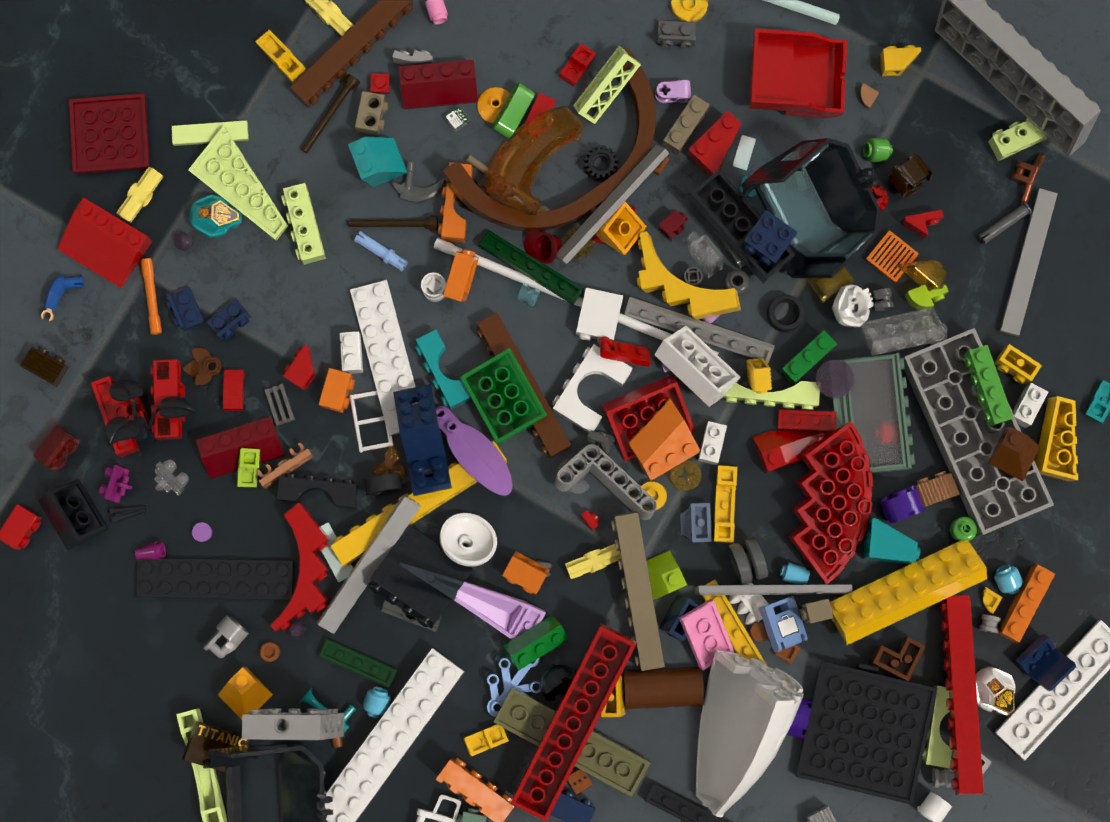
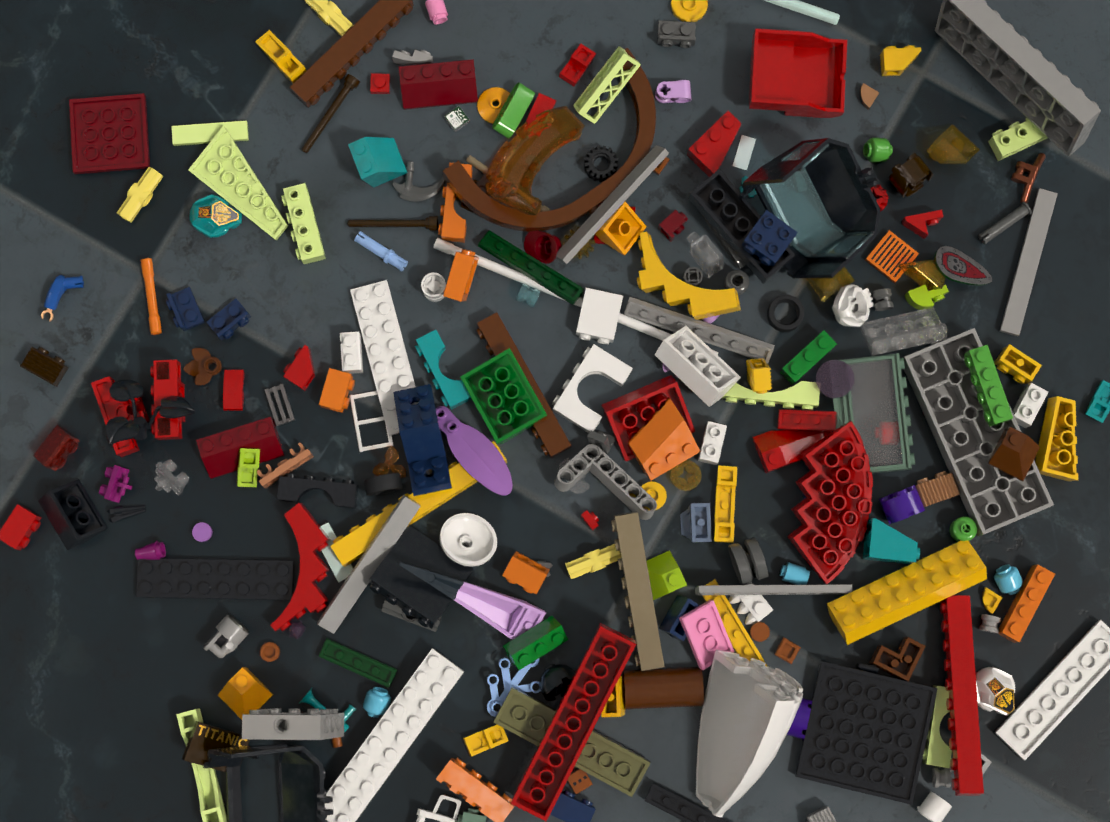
(103, 243): red slope -> none
(183, 241): clear purple plate -> none
(366, 113): dark tan brick -> none
(624, 352): red plate -> none
(685, 125): dark tan arch -> none
(783, 628): medium blue container -> none
(816, 611): dark tan brick -> none
(952, 147): none -> clear yellow slope
(960, 267): none -> shield
(1045, 663): dark blue bracket -> none

